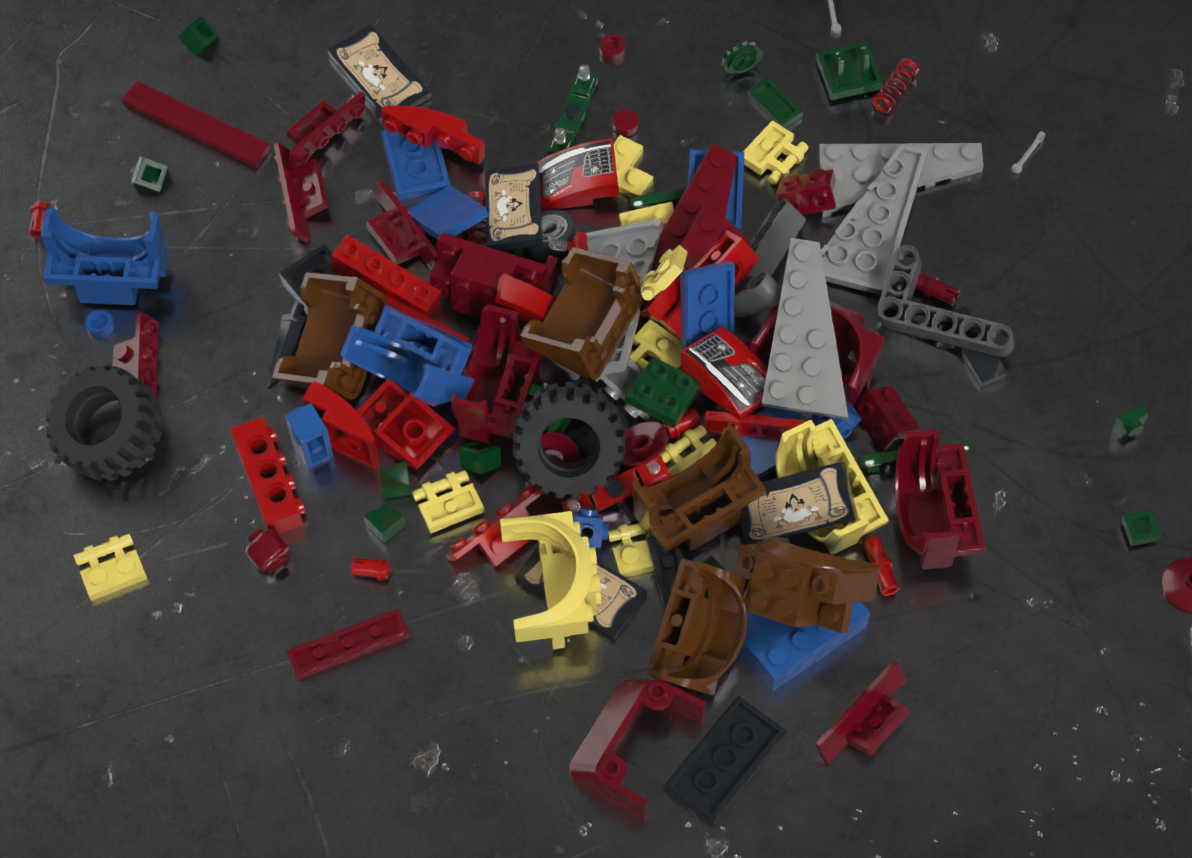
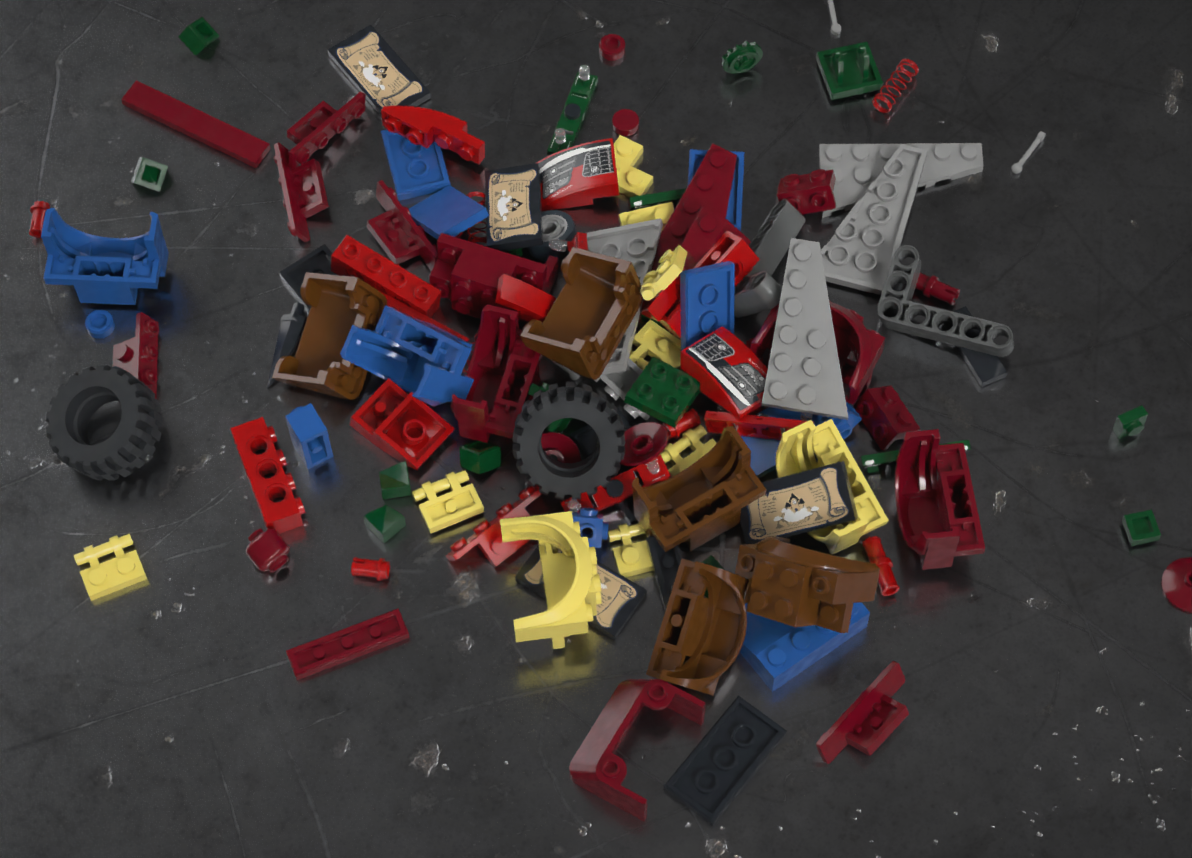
(345, 426): red slope -> none
(768, 146): light yellow plate -> none
(775, 103): dark green tile -> none

